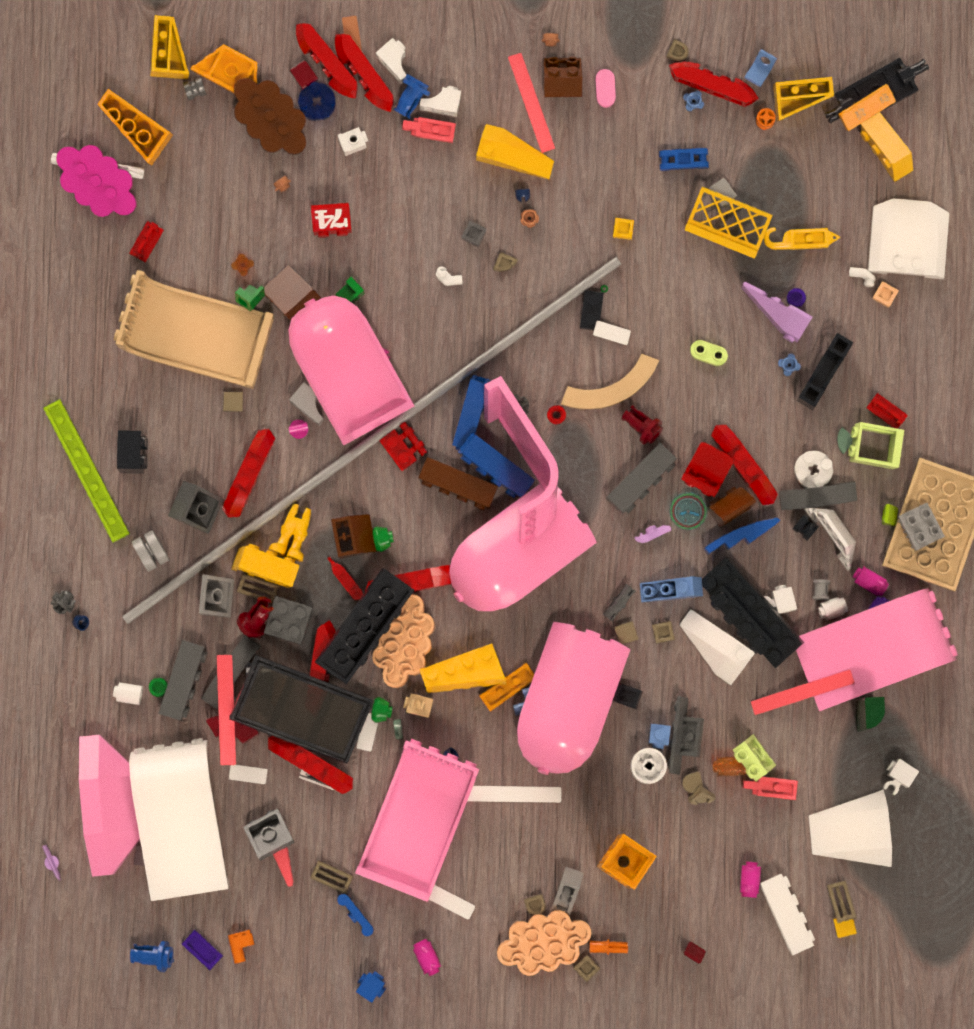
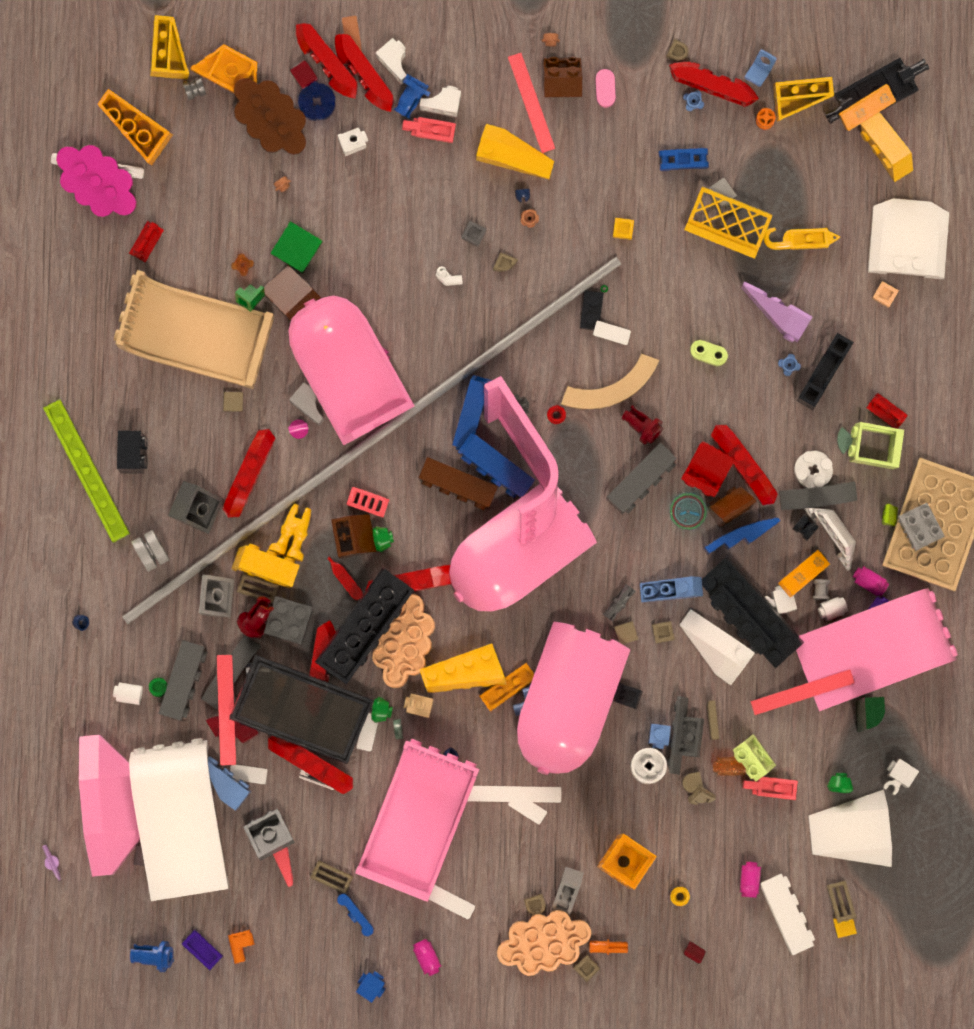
(63, 602): dark grey gear -> none
(228, 788): none -> medium blue slope
(296, 247): none -> green tile
(331, 219): red slope -> none
(350, 503): none -> coral slope
(351, 291): green panel -> none
(399, 451): red plate -> none
(529, 810): none -> white sticker
(652, 533): lavender piece -> none
(684, 891): none -> yellow plate
(712, 720): none -> dark tan tile
(796, 297): dark purple tile -> none
(804, 573): none -> light orange tile
(840, 783): none -> green cone
(863, 273): white arm -> none

